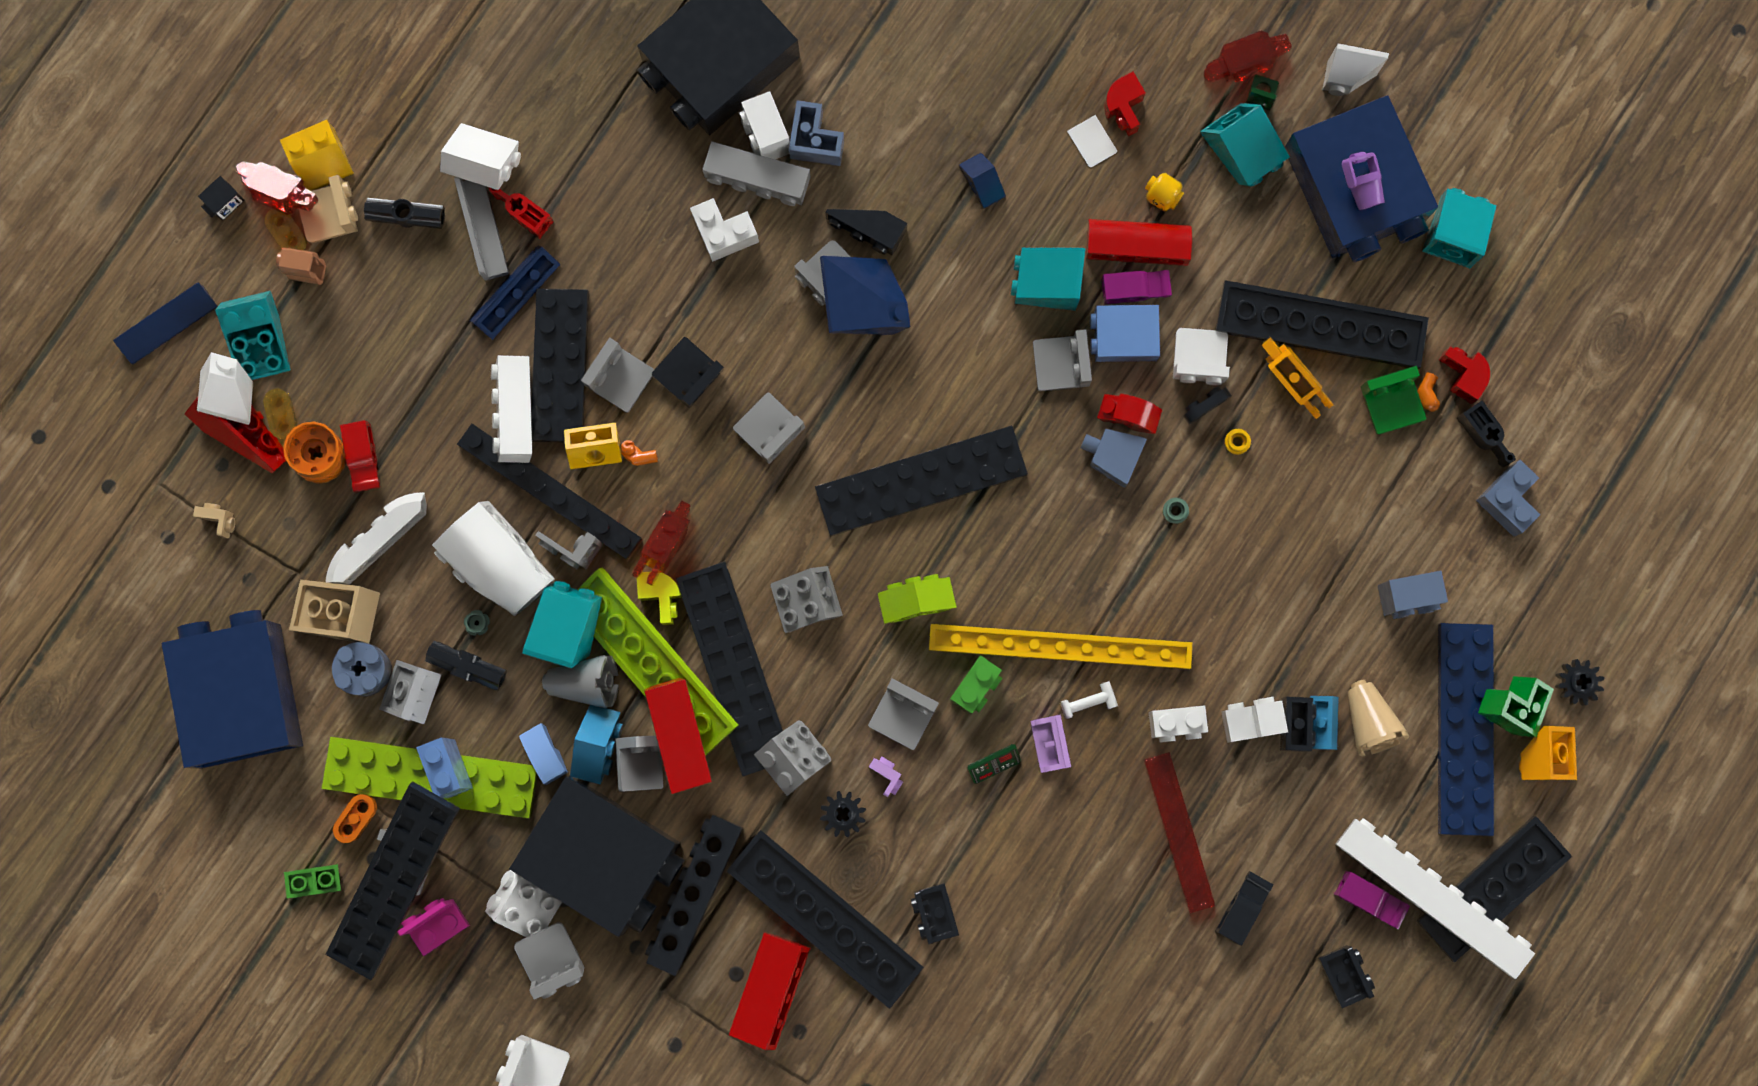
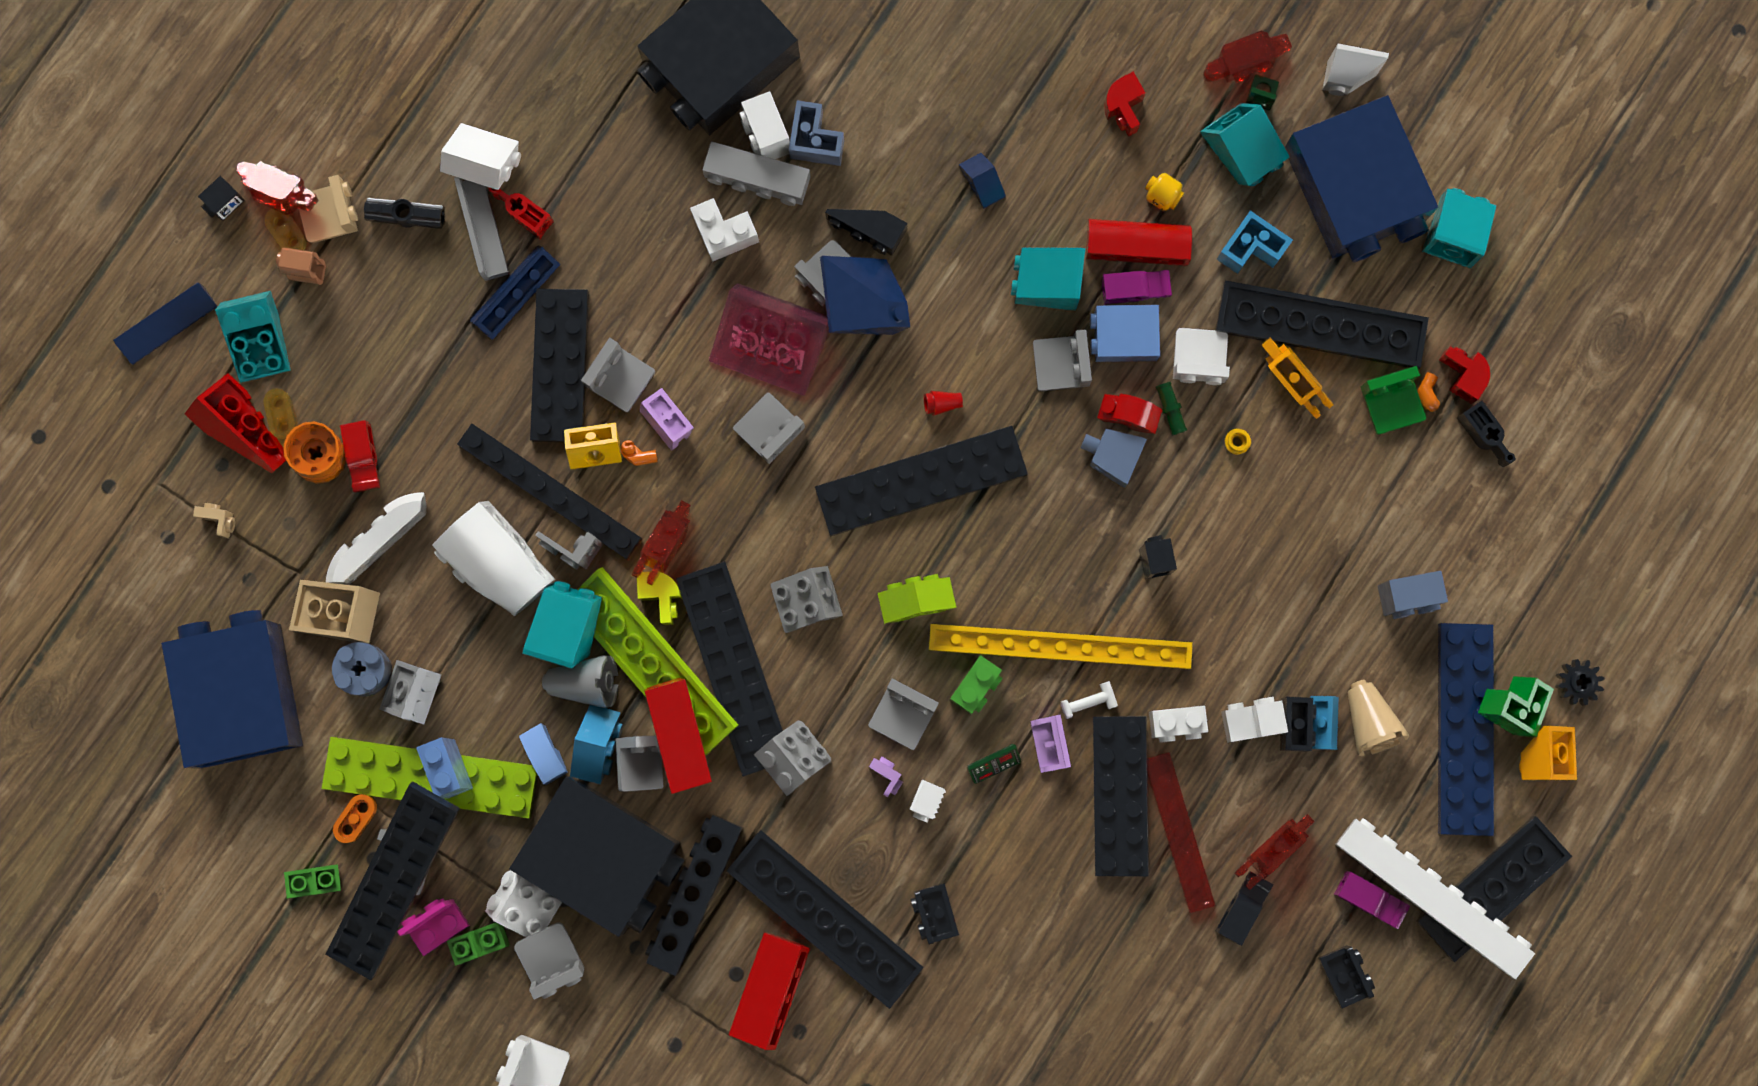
(225, 389): white slope -> none
(316, 155): yellow slope -> none
(465, 665): black piece -> none
(470, 619): sand green plate -> none
(478, 943): none -> bright green slope
(512, 409): white brick -> none
(666, 418): none -> lavender hinge
(687, 372): black bracket -> none
(769, 339): none -> clear pink slope
(853, 815): black gear -> none
(927, 801): none -> white brick
(940, 402): none -> red cone
(1092, 141): white sticker -> none
(1121, 796): none -> black plate
(1157, 557): none -> black piece
(1171, 408): none -> dark green pin
(1175, 502): sand green plate -> none
(1215, 398): black plate -> none
(1256, 238): none -> dark azure brick
(1276, 849): none -> clear red hinge
(1366, 188): medium lavender piece -> none
(1505, 500): sand blue brick -> none

